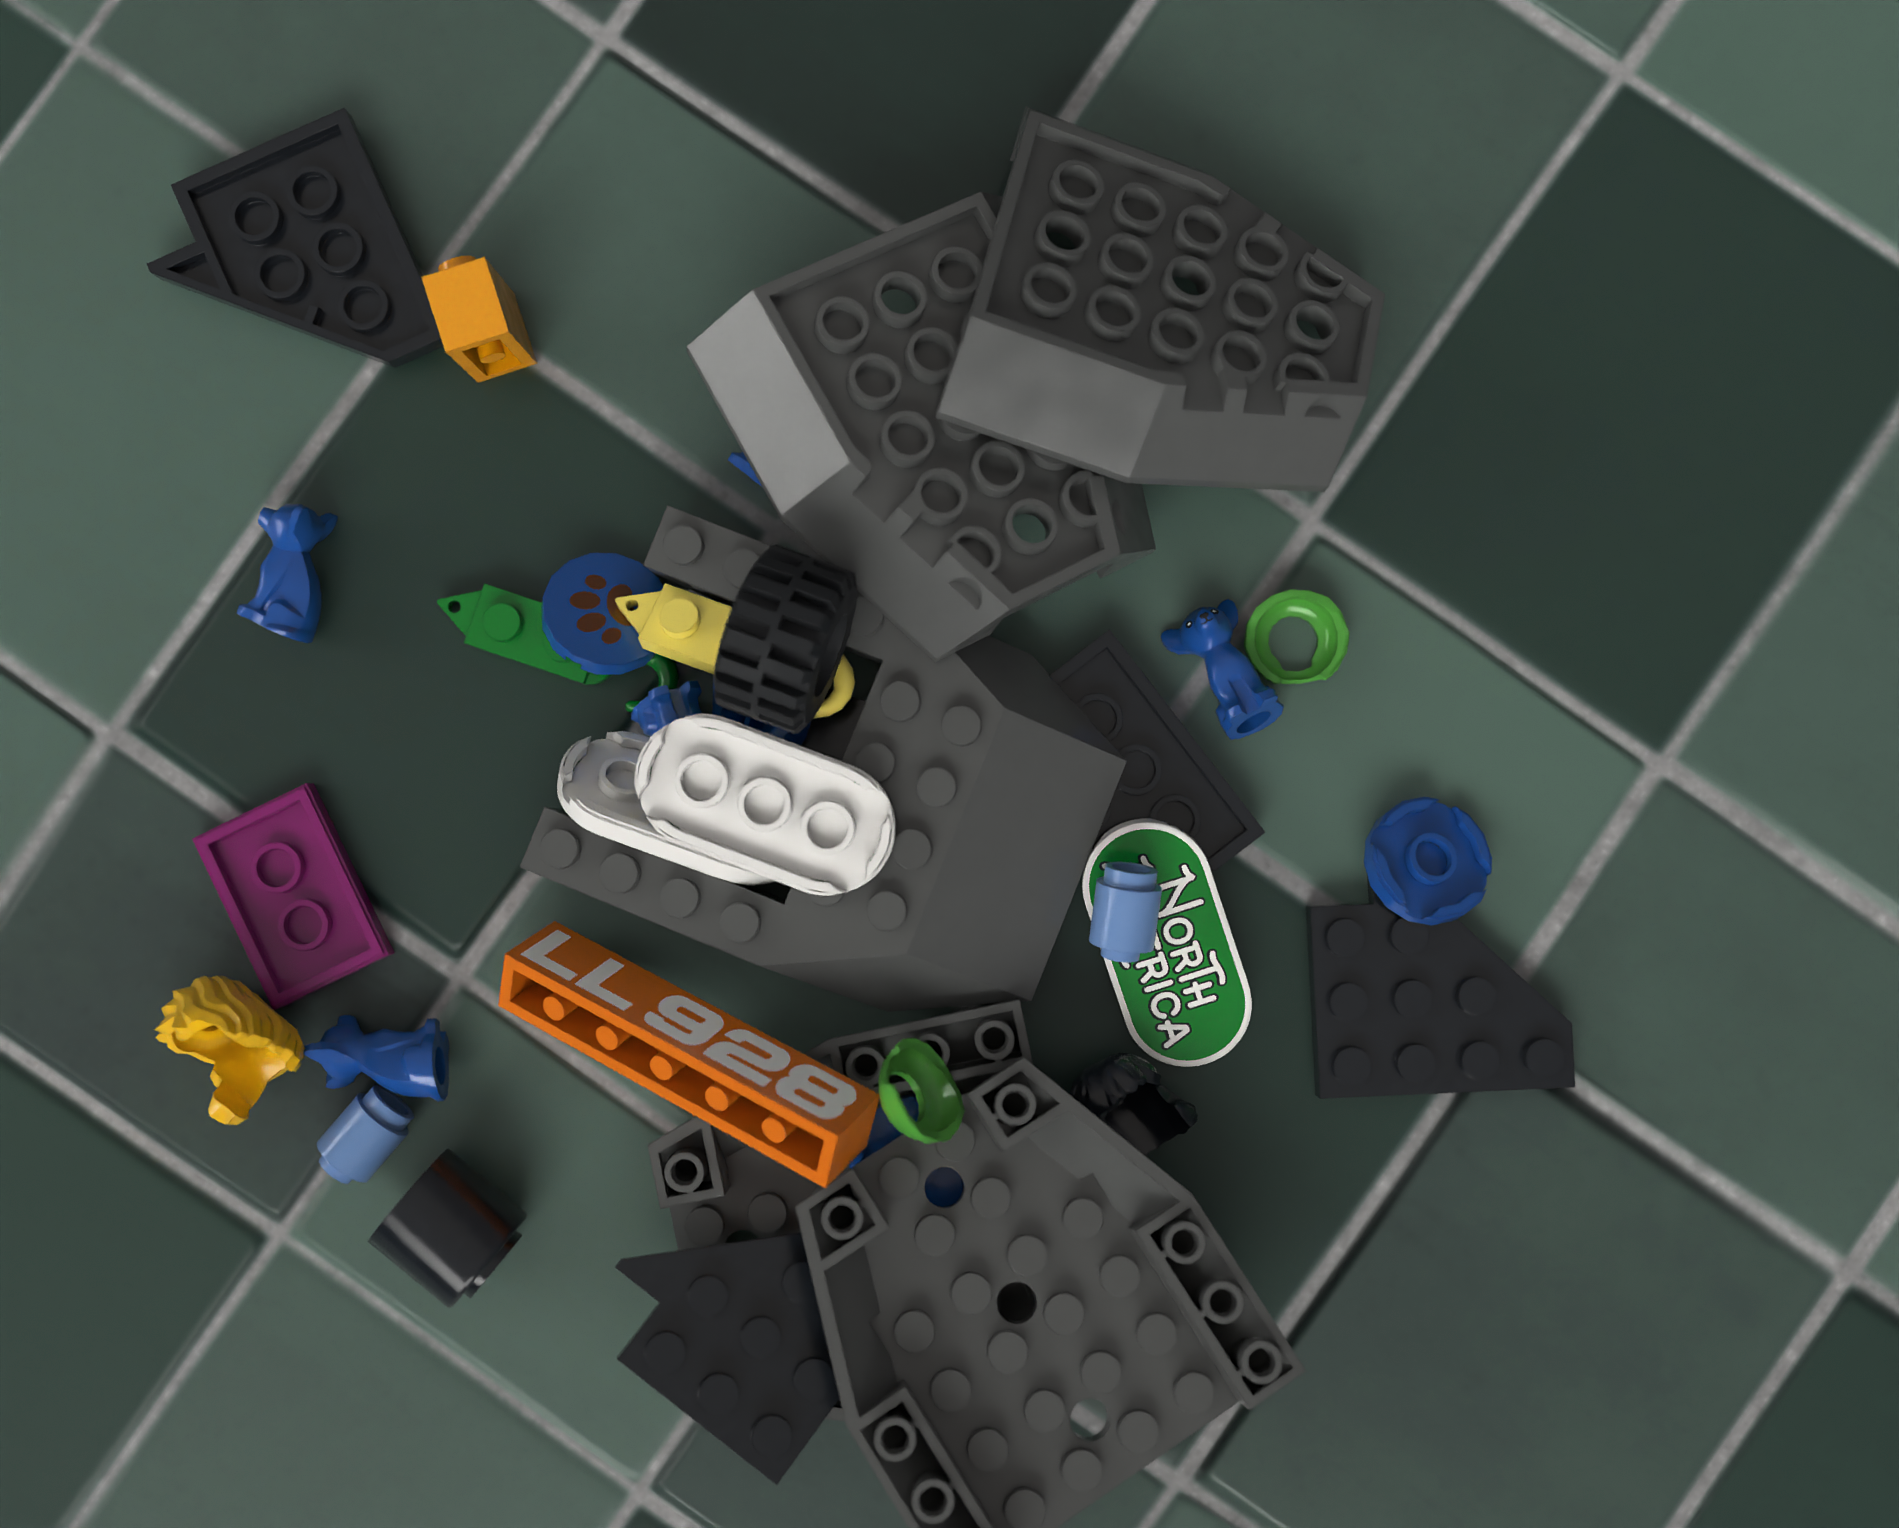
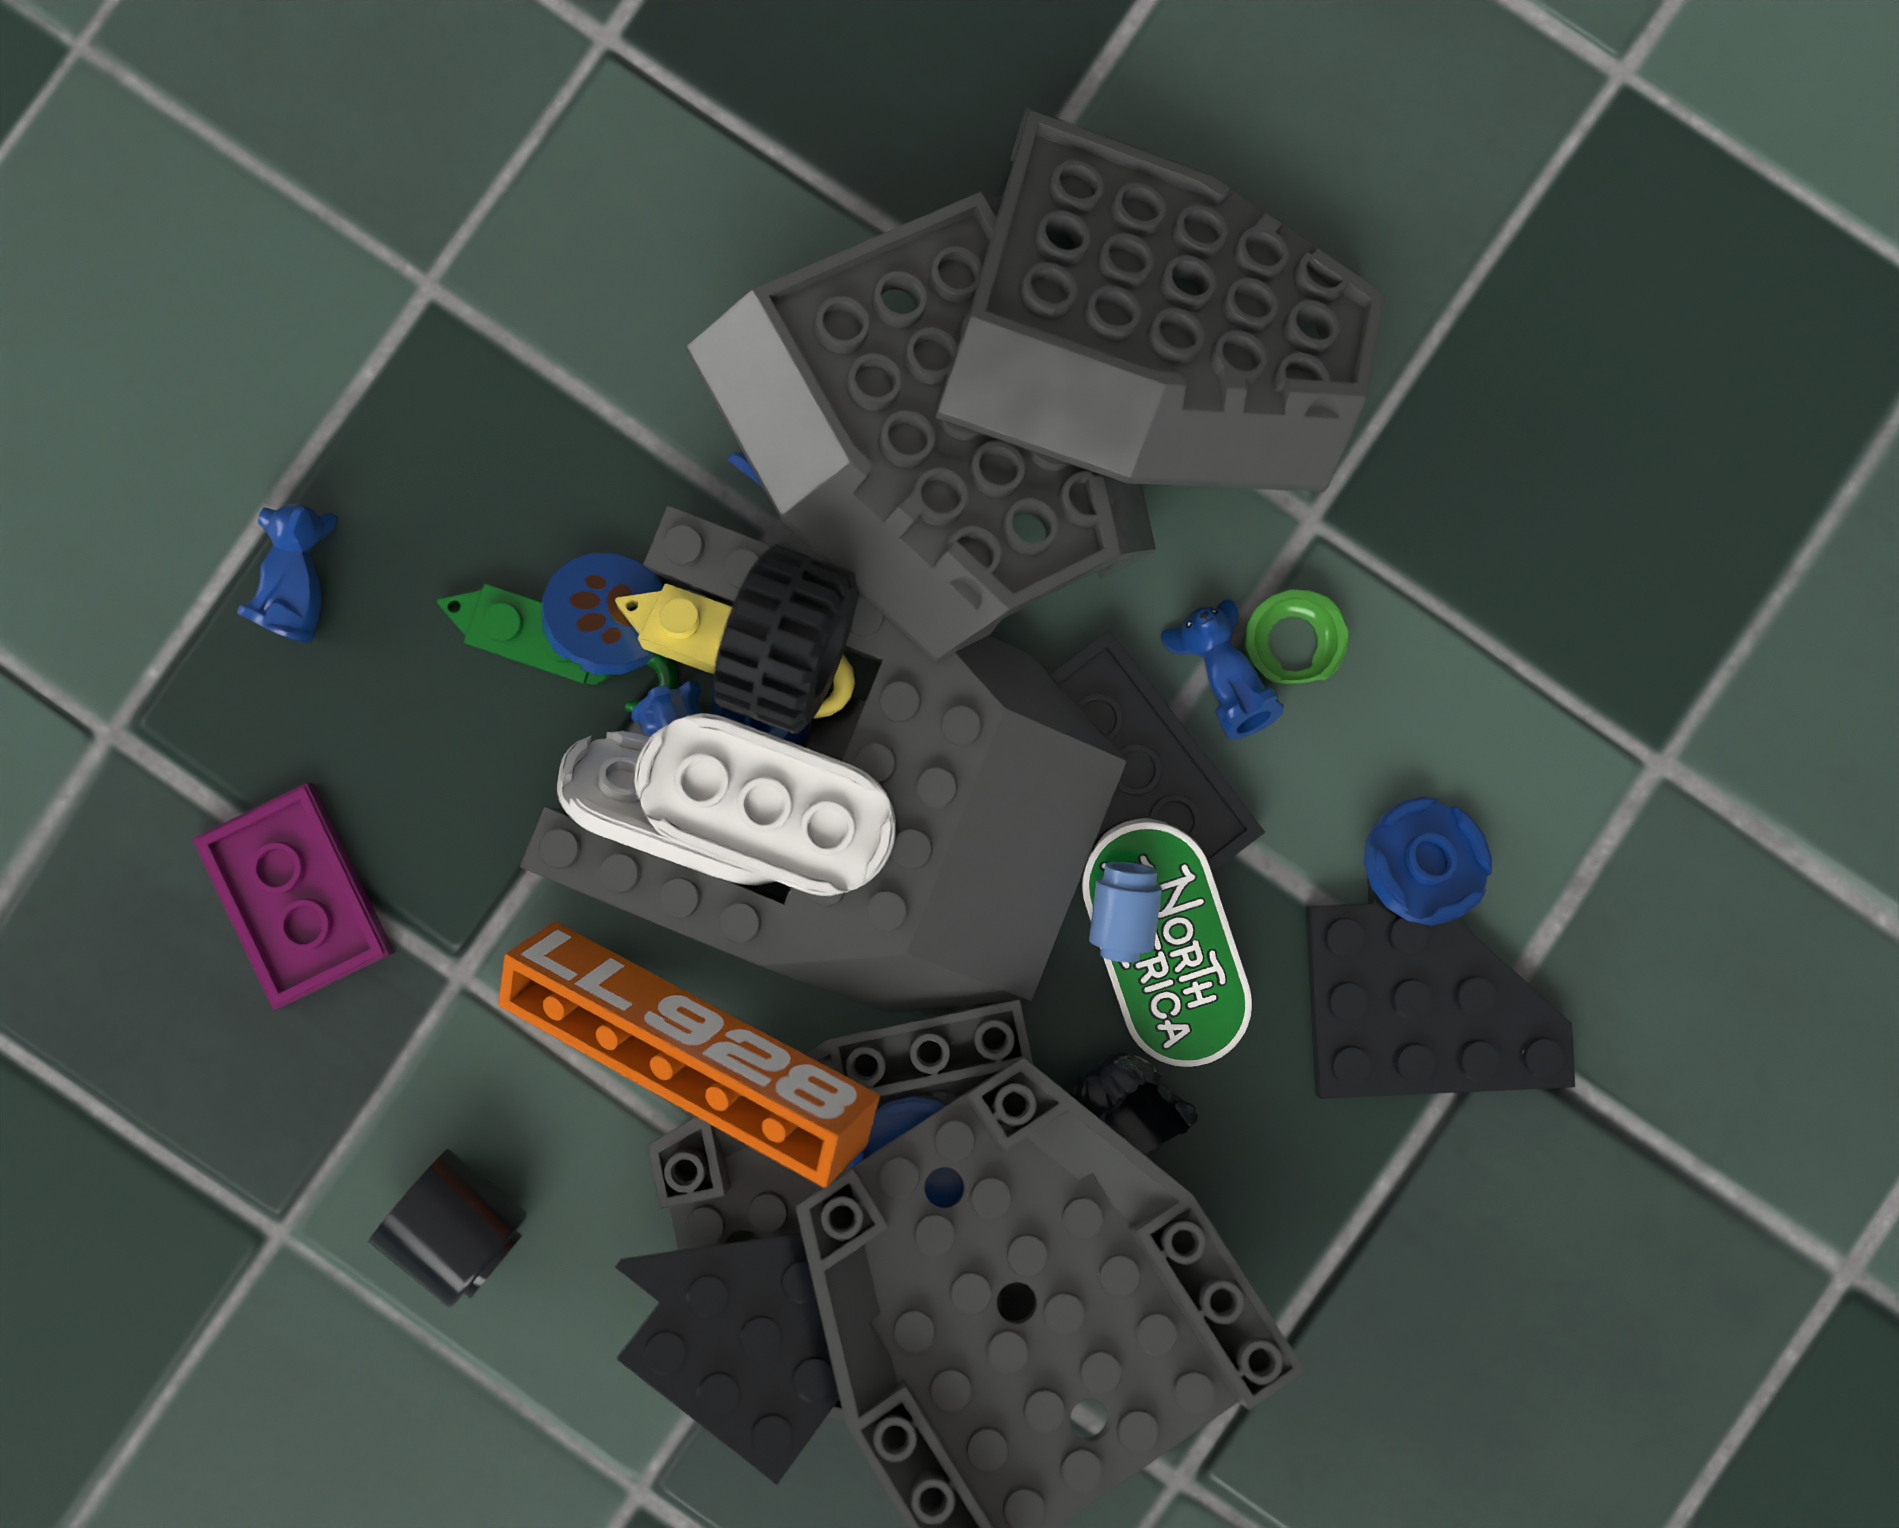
(238, 1034): yellow hair -> none
(306, 243): black wing -> none
(364, 1135): medium blue brick -> none
(396, 1060): blue animal -> none
(478, 318): light orange brick -> none
(934, 1087): bright green piece -> none

